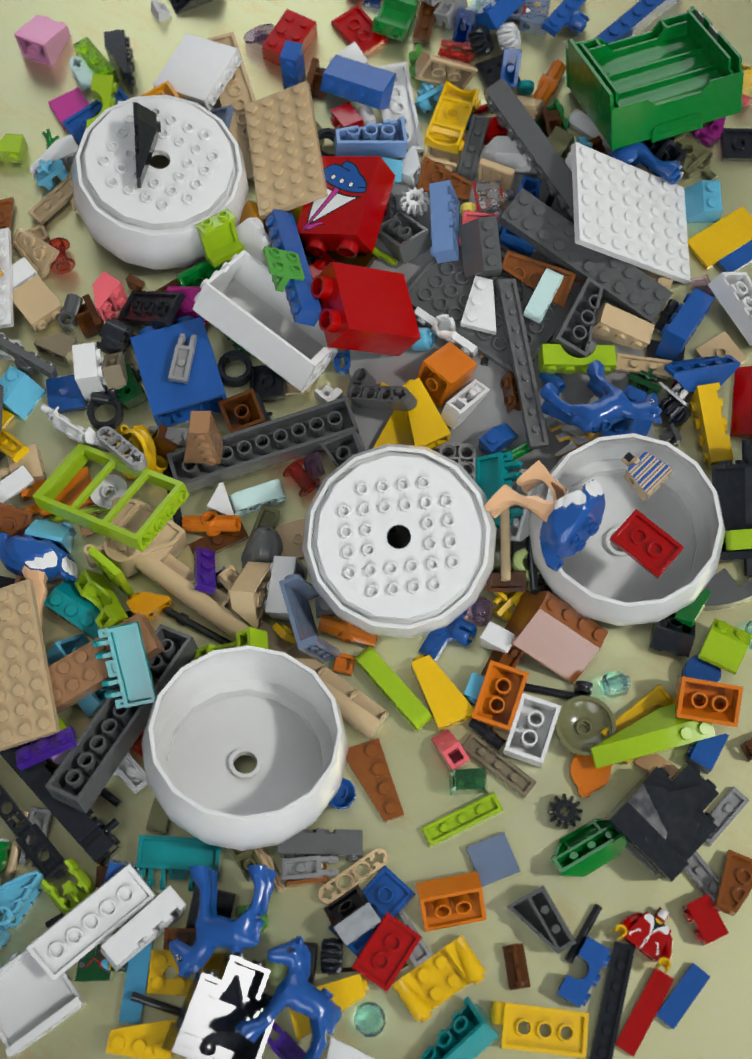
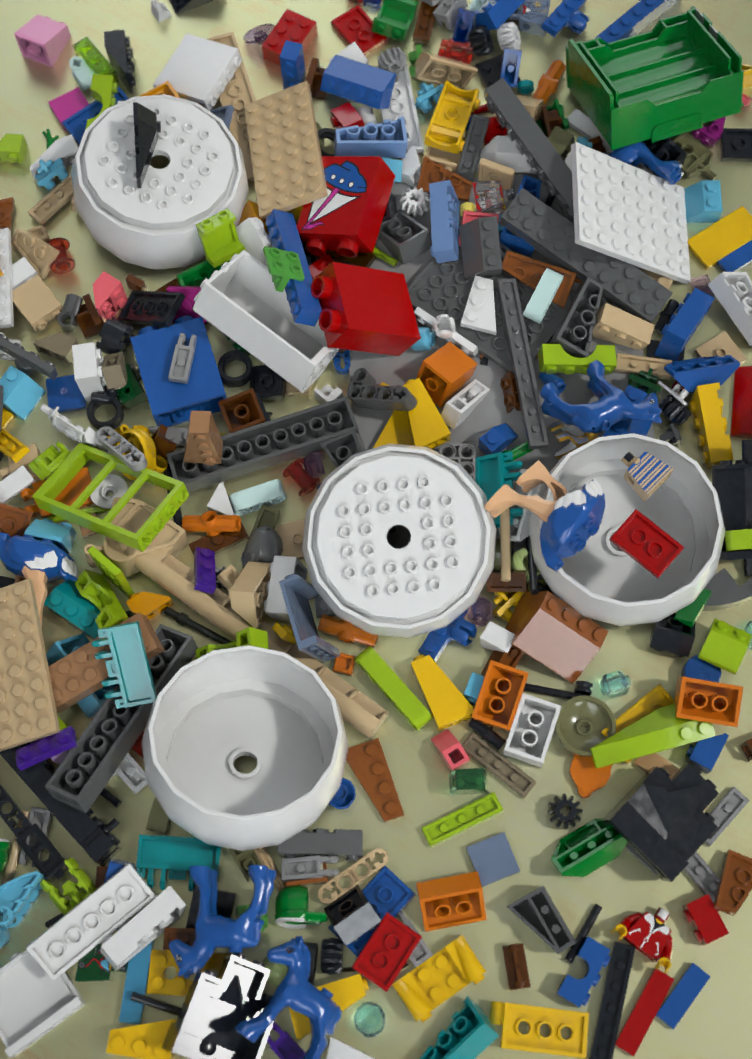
(49, 460): none -> lime hinge
(292, 909): none -> green piece
(392, 60): none -> light grey gear

